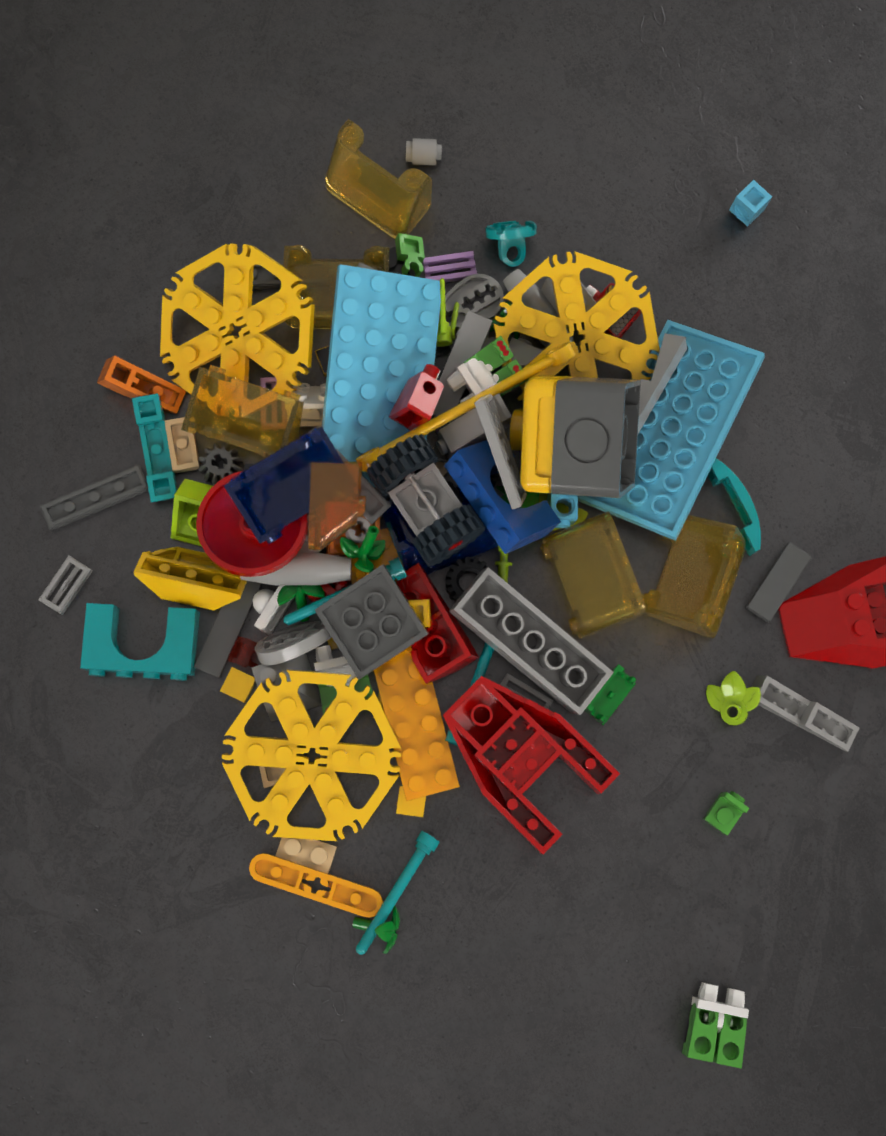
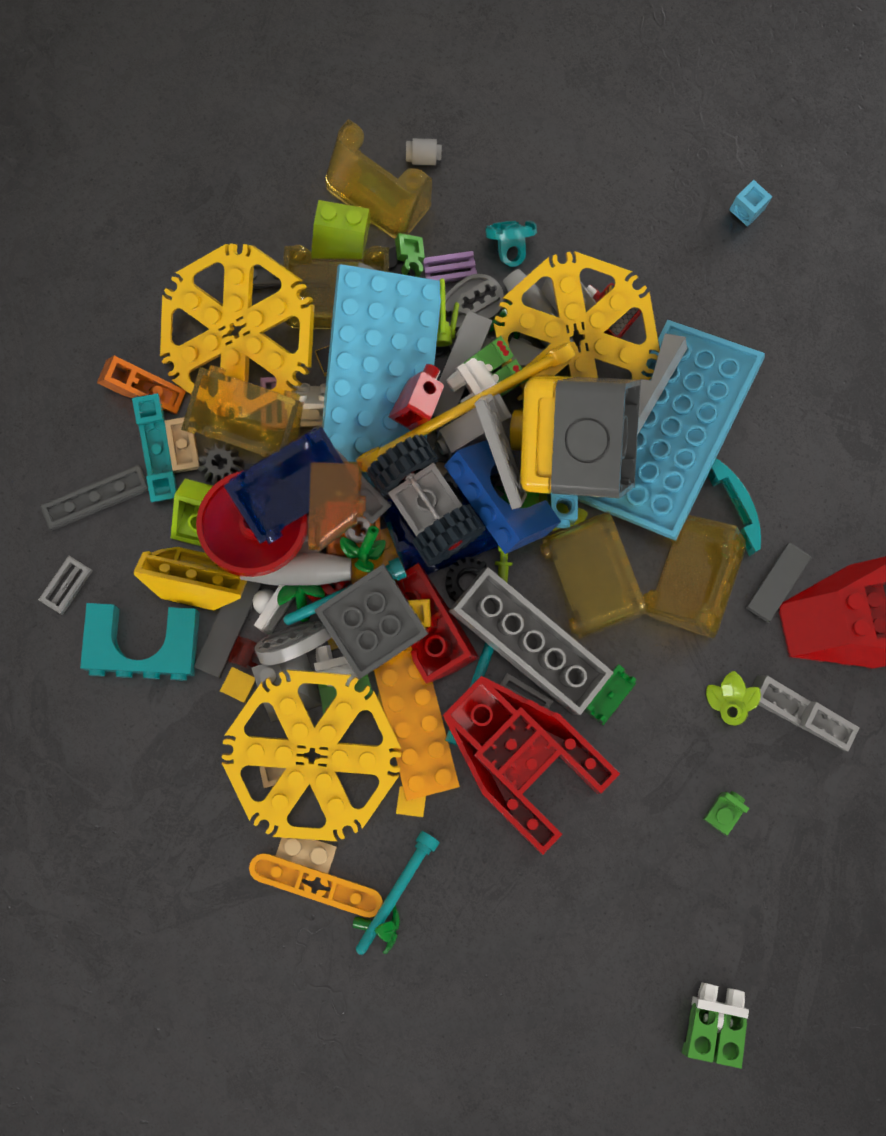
(339, 231): none -> lime slope

